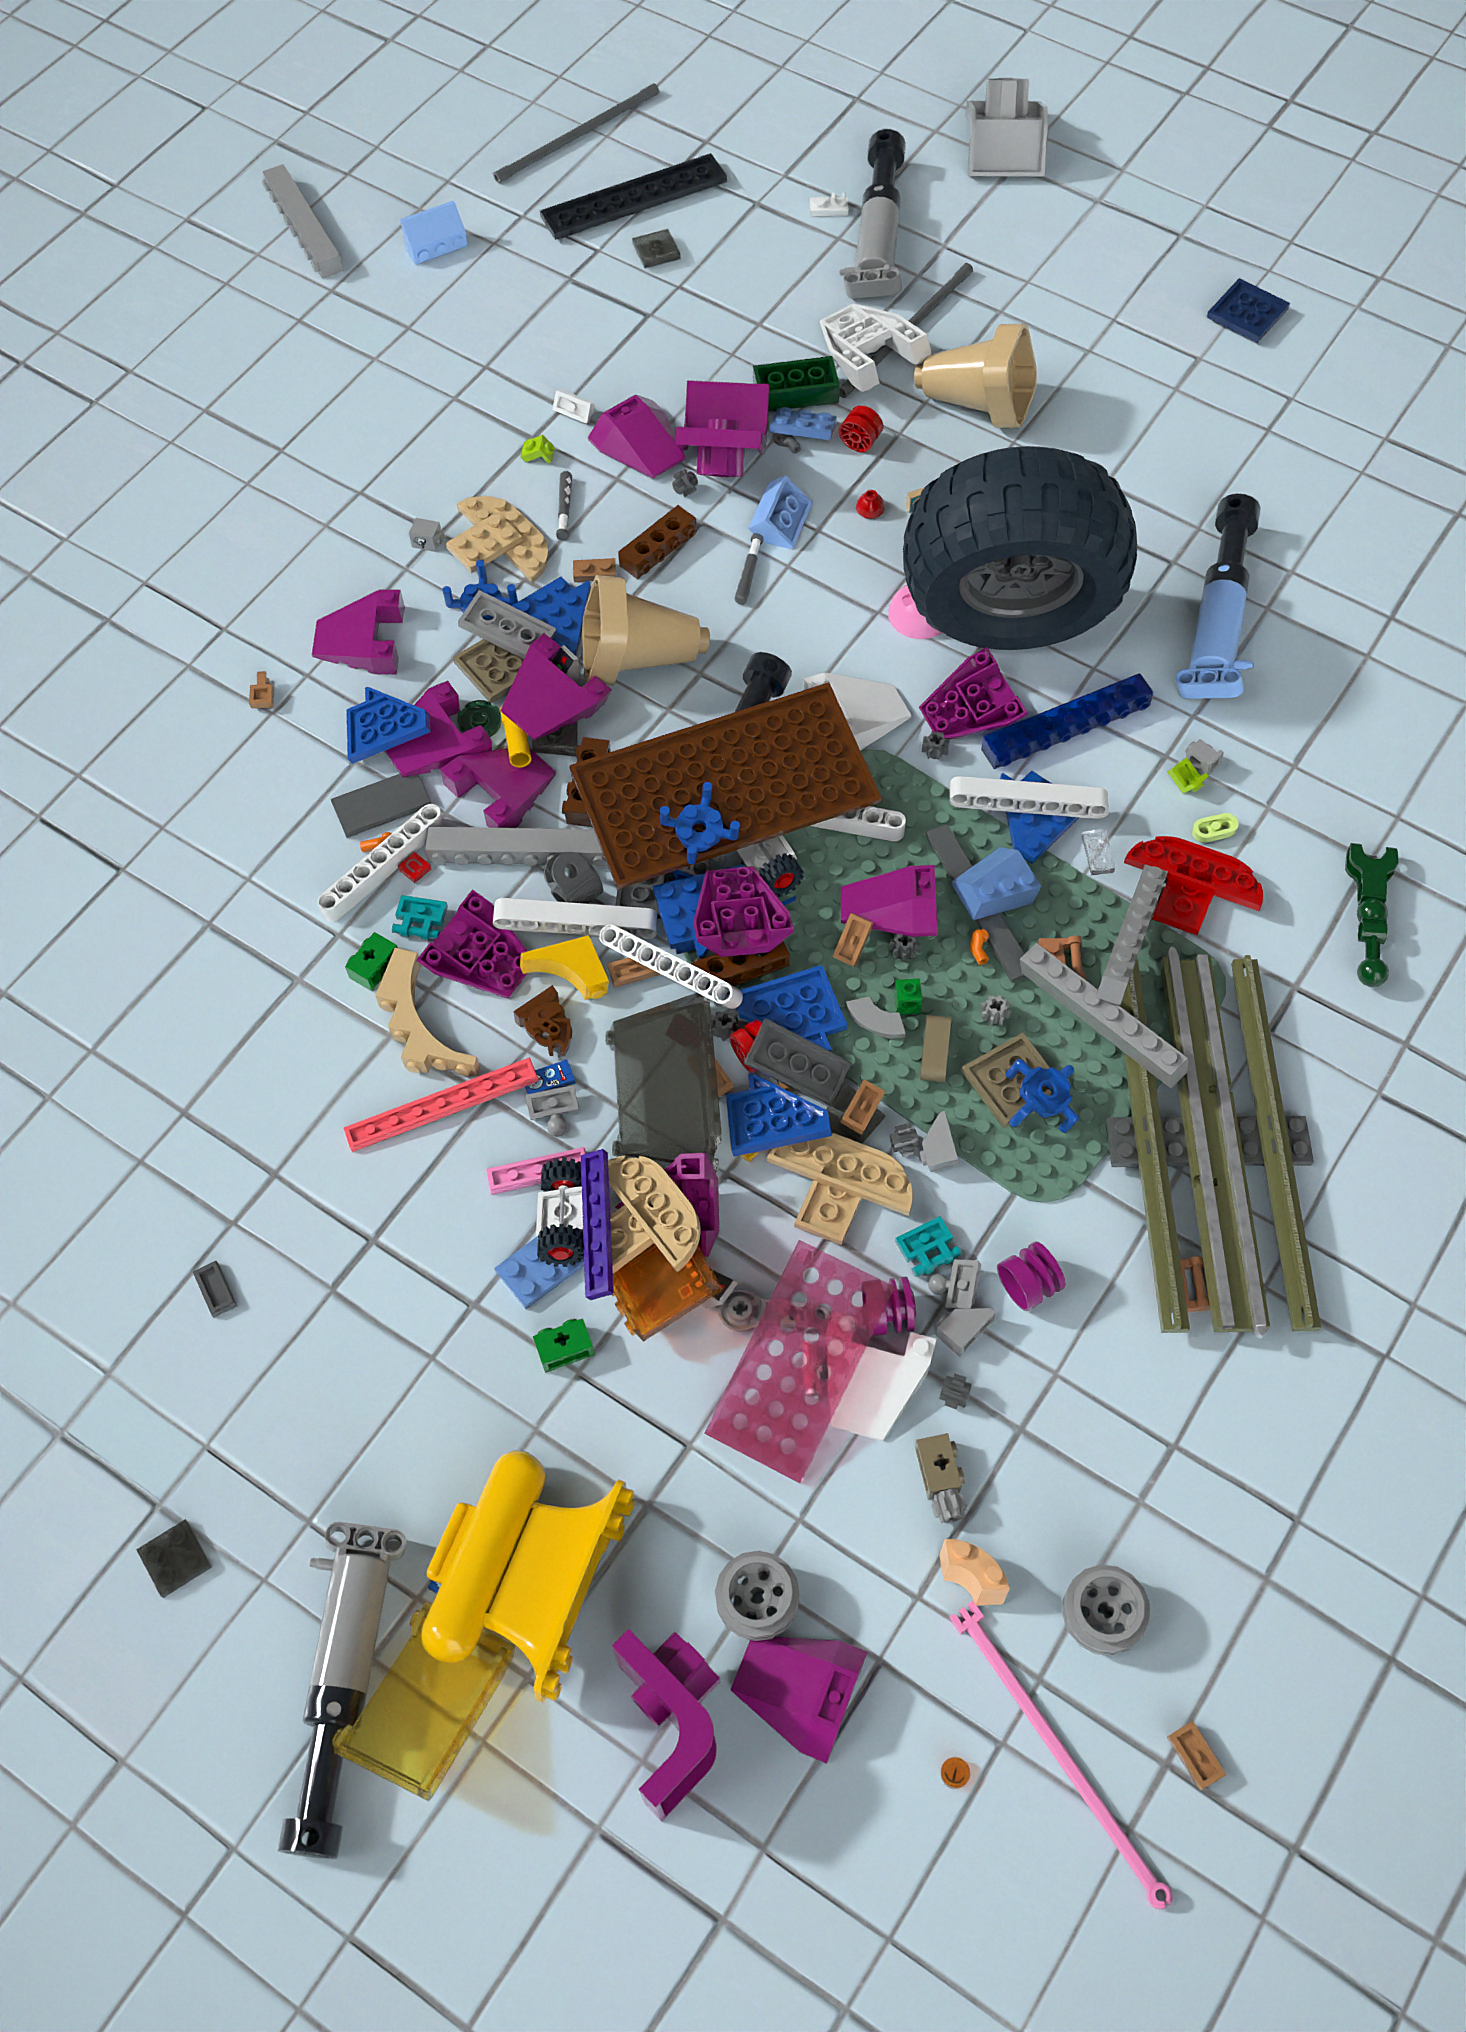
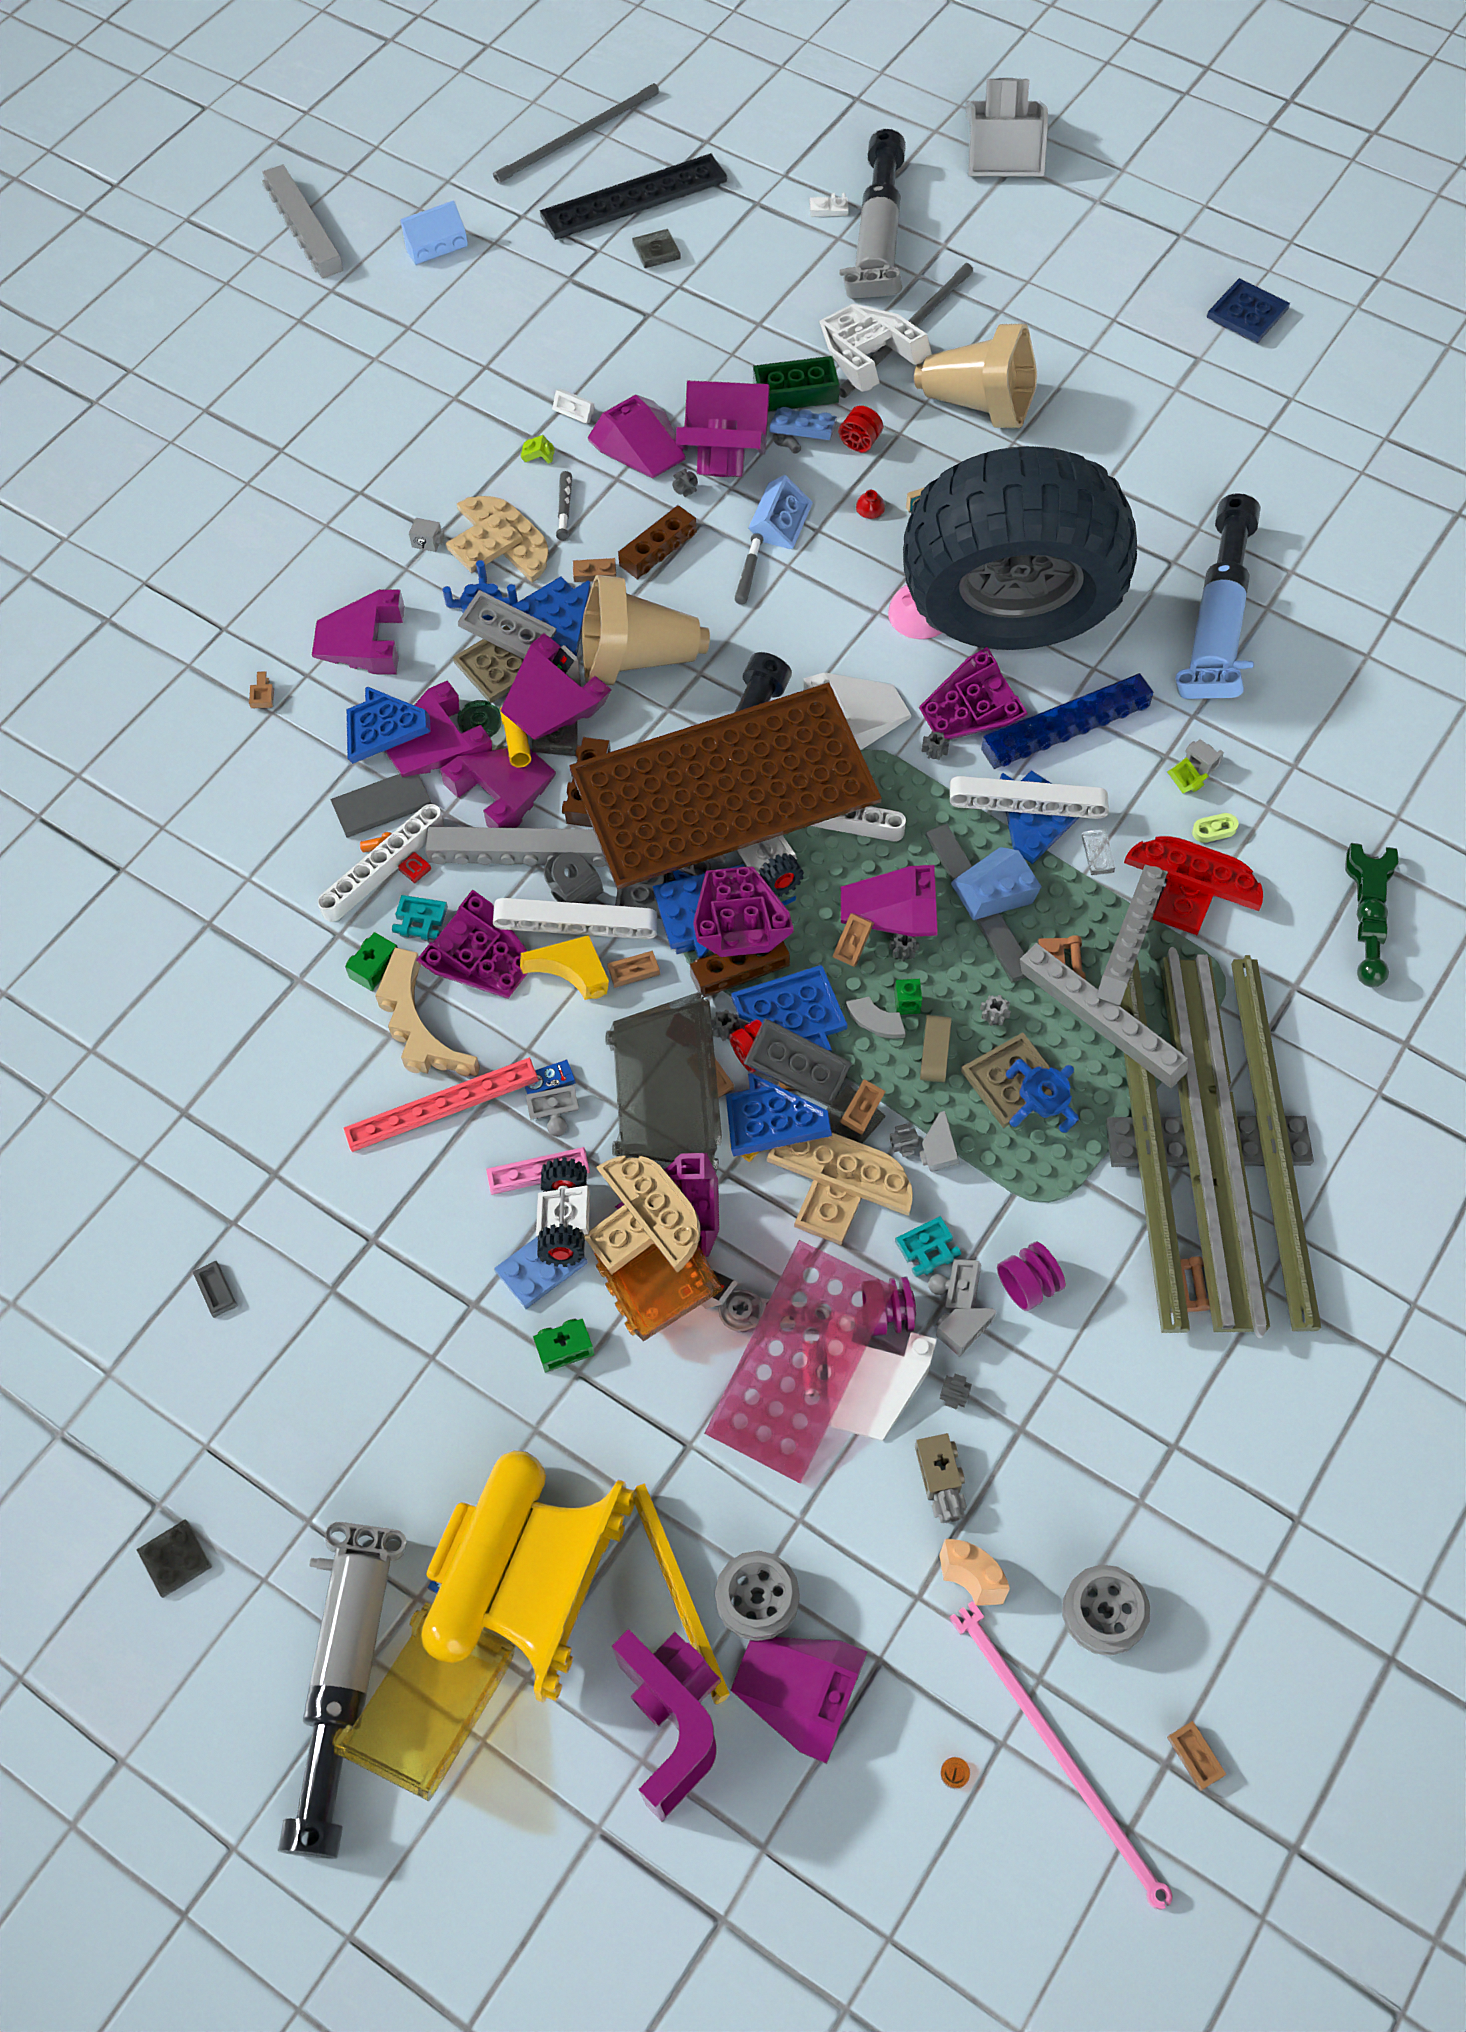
(546, 1021): reddish brown piece -> none
(596, 1225): dark purple plate -> none
(677, 1586): none -> yellow tile
(678, 971): white beam -> none
(699, 814): blue plate -> none
(976, 945): orange arm -> none

